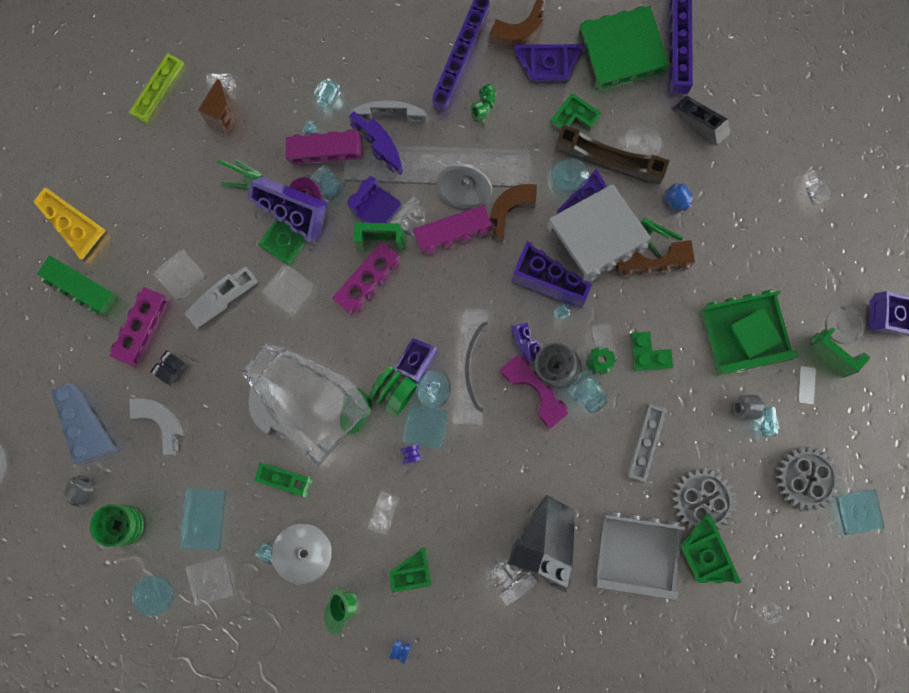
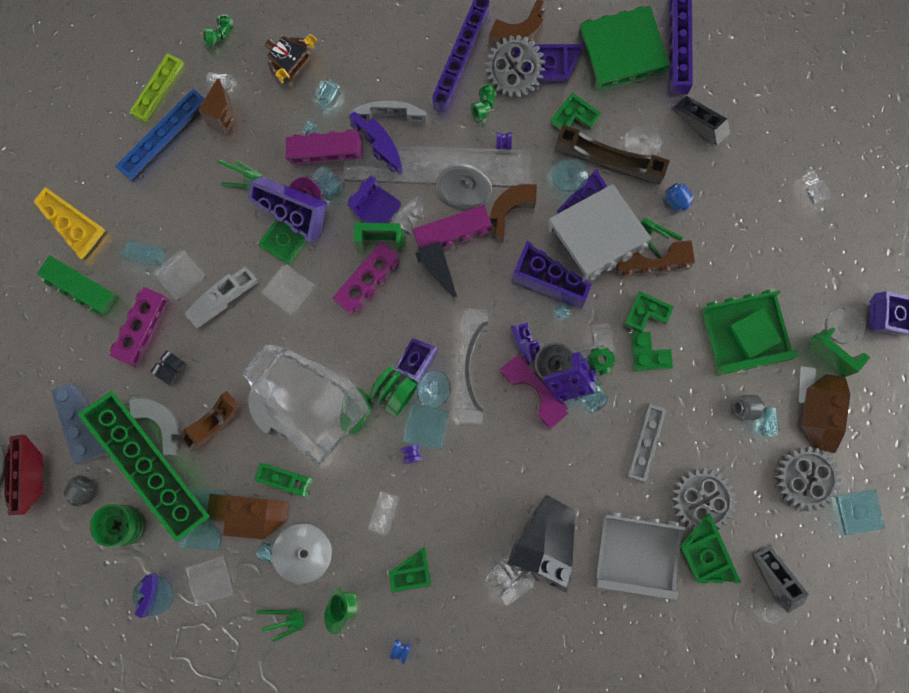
(22, 475): none -> dark red wedge
(143, 253): none -> clear light blue panel
(144, 466): none -> green brick
(149, 589): none -> dark purple slope
(160, 135): none -> blue plate
(211, 423): none -> reddish brown arch
(223, 26): none -> green arm
(246, 516): none -> reddish brown wedge
(288, 55): none -> torso
(294, 620): none -> green plant
(434, 261): none -> black slope
(504, 141): none -> dark purple wheel
(527, 55): none -> light grey gear
(573, 382): none -> dark purple bracket
(644, 308): none -> green plate
(781, 580): none -> black slope
(826, 412): none -> reddish brown wedge

